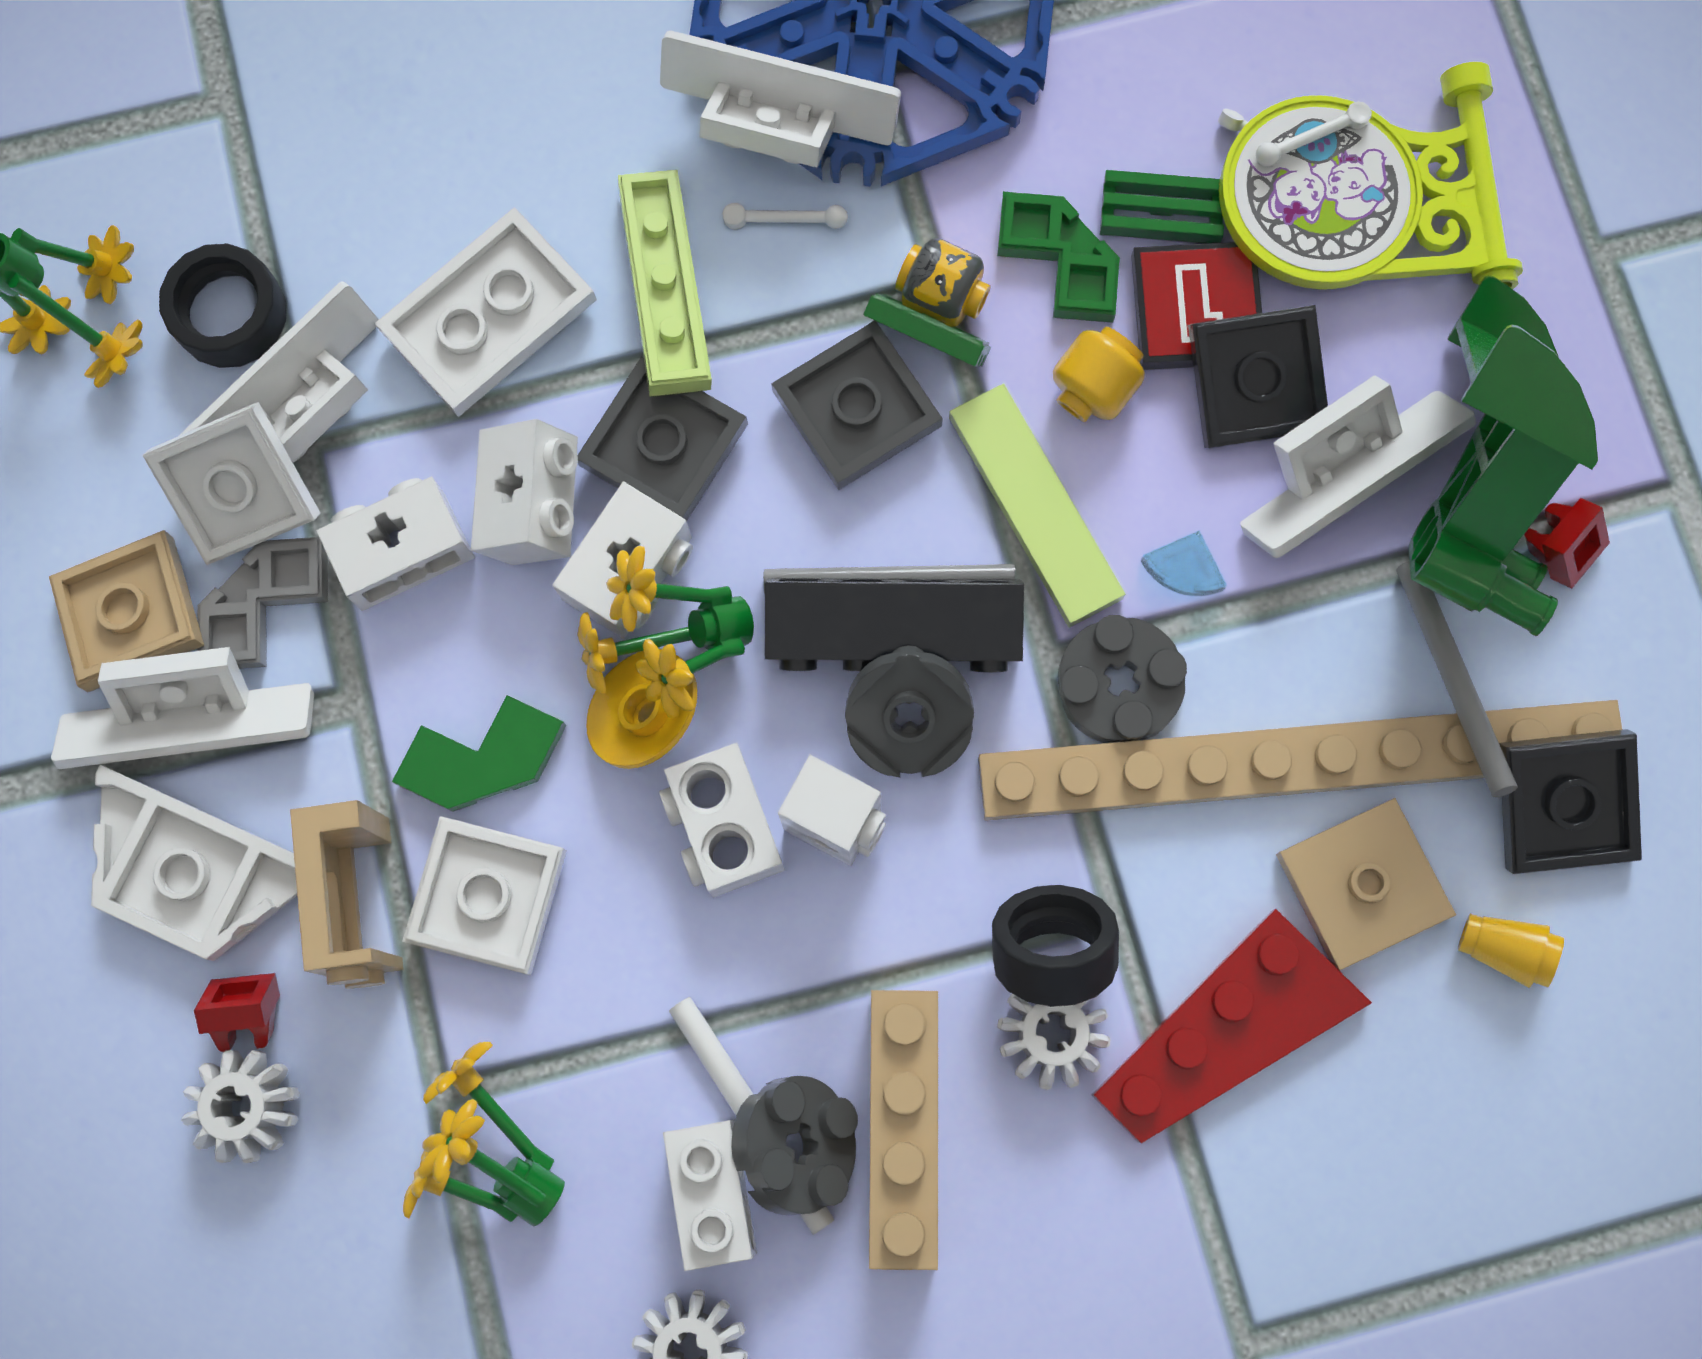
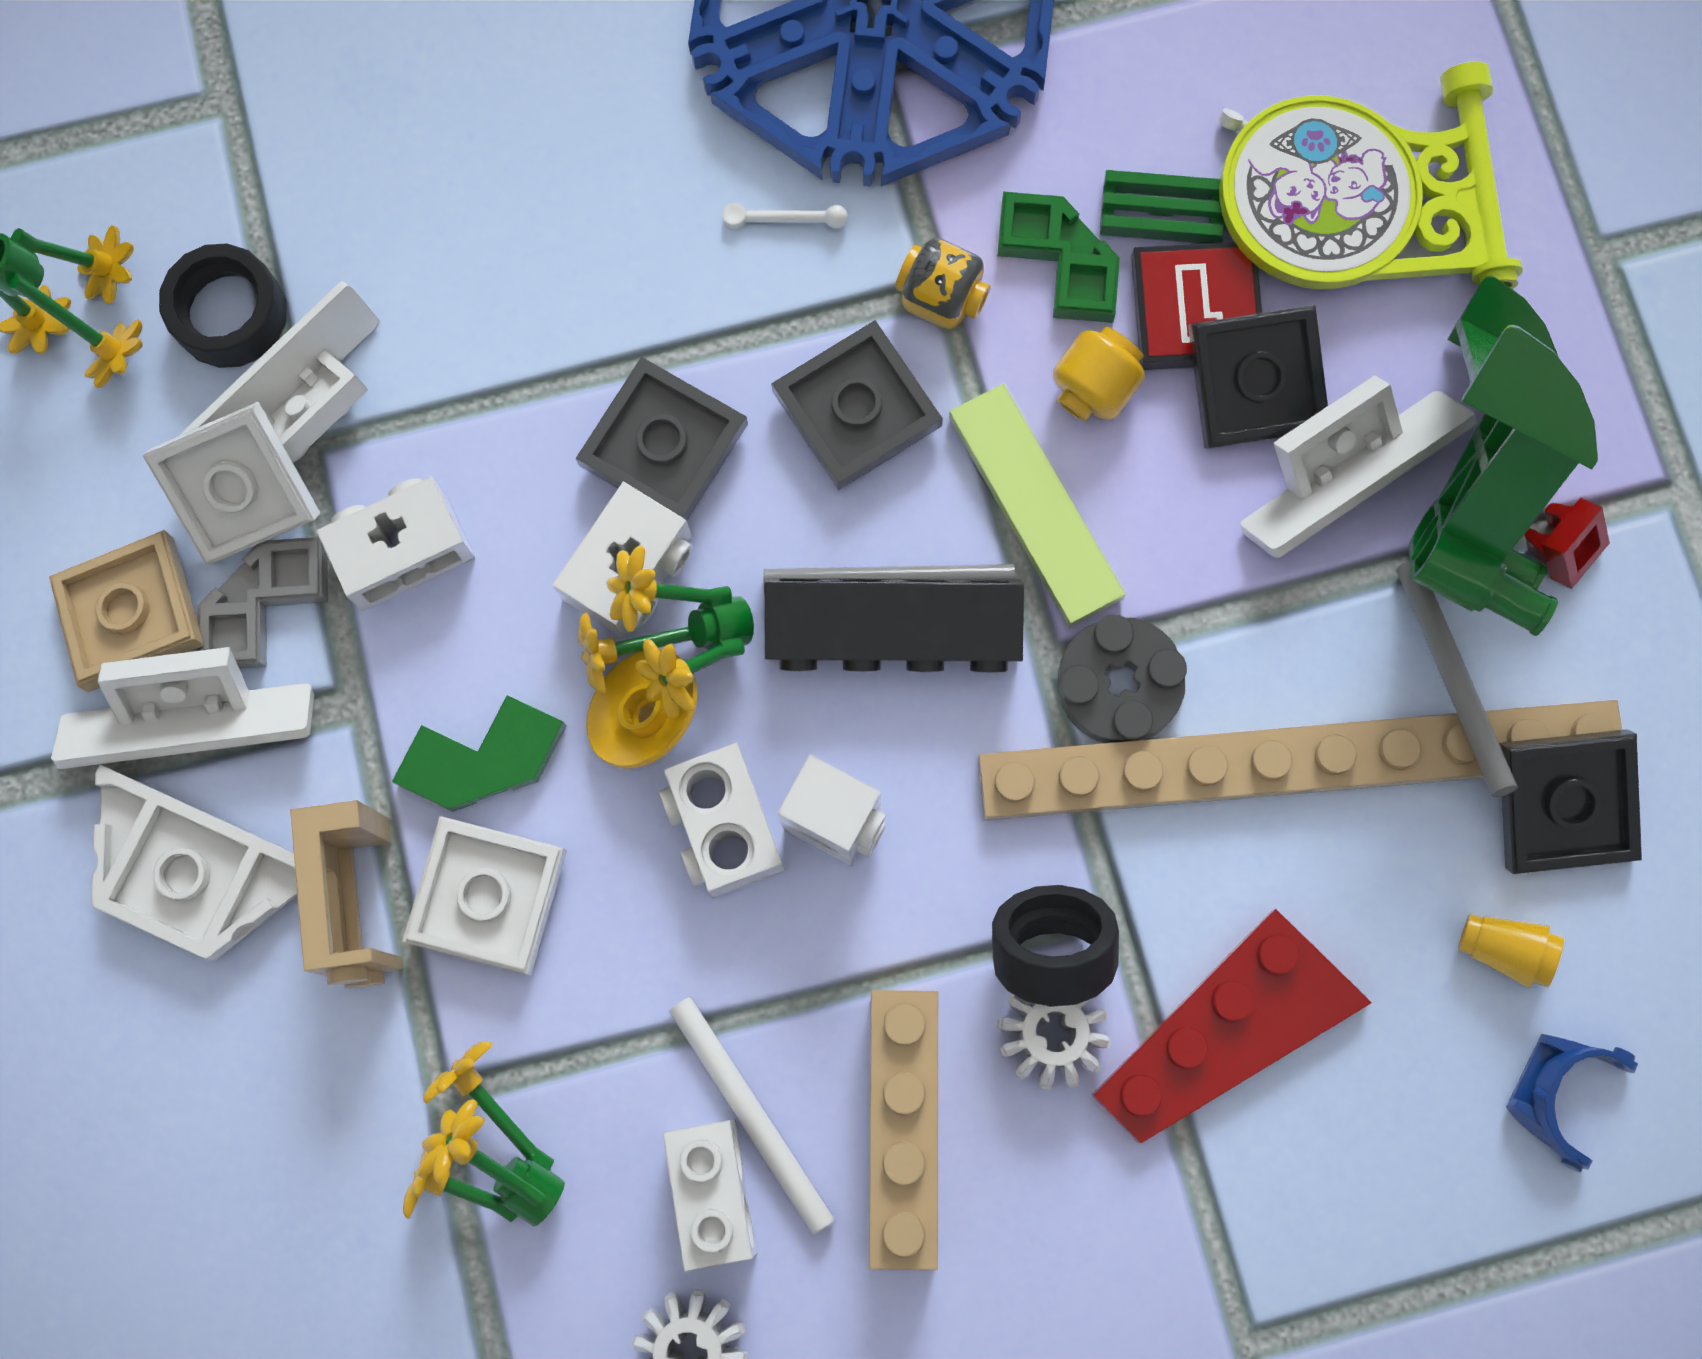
(238, 1005): red tile -> none
(254, 1127): white gear -> none
(486, 311): white plate -> none
(524, 492): white brick -> none
(664, 283): yellowish green tile -> none
(775, 102): white bracket -> none
(828, 1140): dark grey plate -> none
(907, 678): dark grey plate -> none
(927, 330): green tile -> none
(1185, 567): clear light blue tile -> none
(1355, 117): white hinge -> none
(1365, 884): tan plate -> none
(1537, 1087): none -> blue helmet

